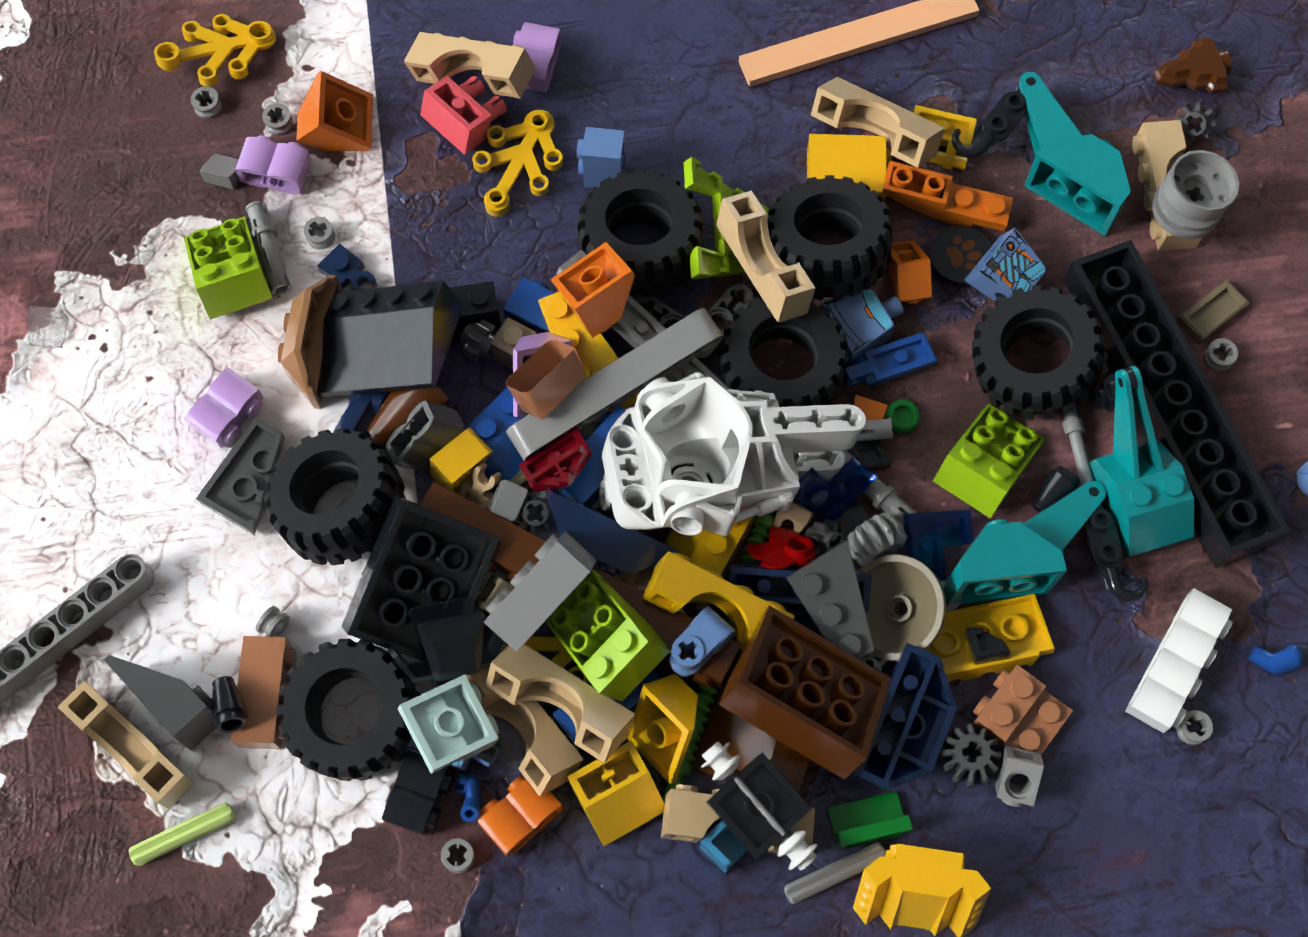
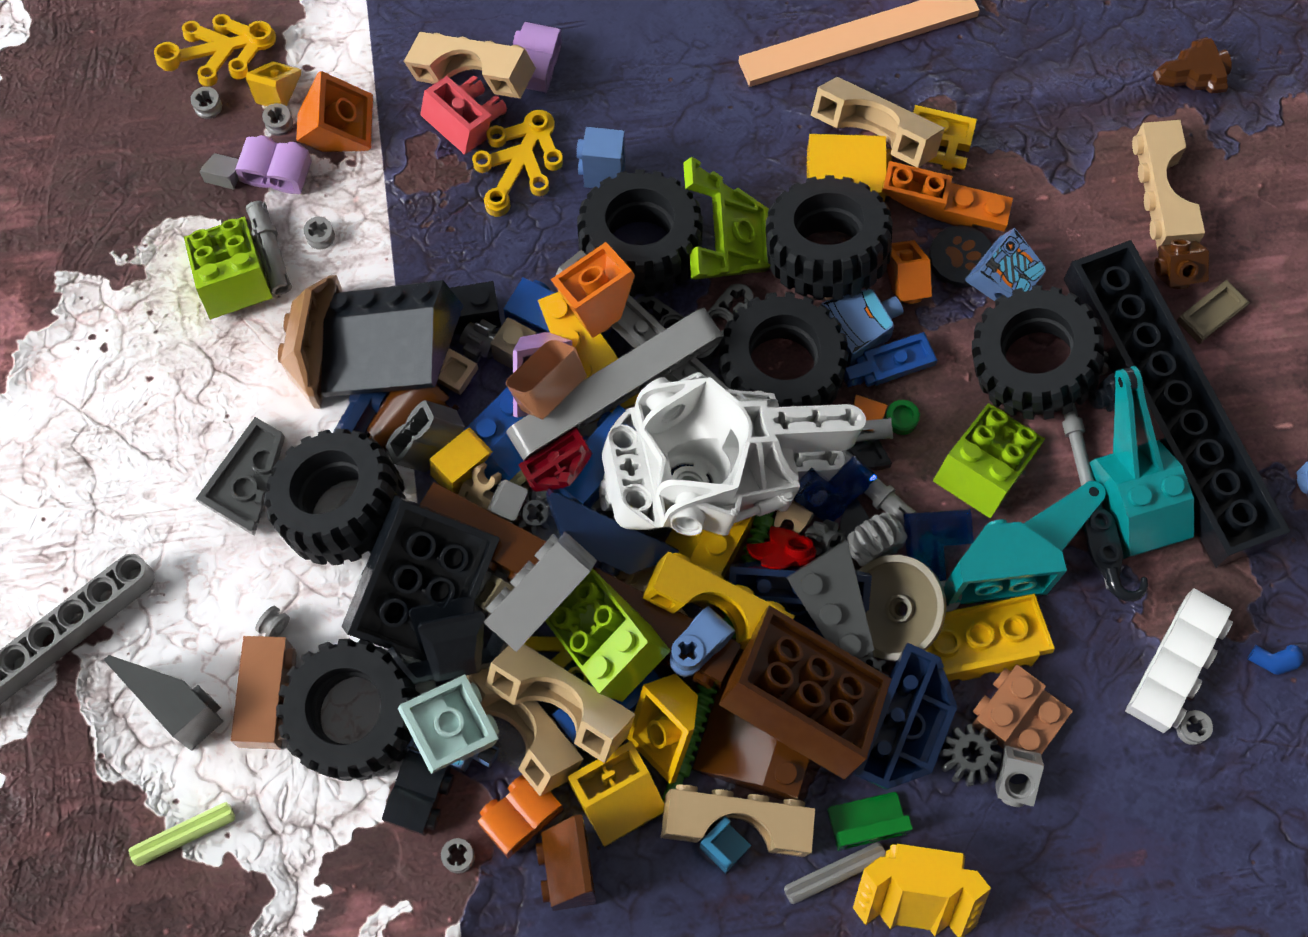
(47, 326): clear slope -> none
(126, 744): tan arch -> none
(225, 408): lavender brick -> none
(227, 706): black cone -> none
(273, 83): none -> yellow slope
(346, 267): dark blue plate -> none
(456, 372): none -> tan tile
(473, 800): blue arm -> none
(567, 865): none -> reddish brown slope
(745, 229): tan arch -> none
(759, 806): black plate -> none
(986, 647): black tile -> none
(1054, 488): black cone -> none
(1069, 168): teal slope -> none
(1182, 263): none -> reddish brown brick
(1195, 194): light grey wheel -> none
(1197, 129): dark grey gear -> none
(1213, 362): light grey bush -> none

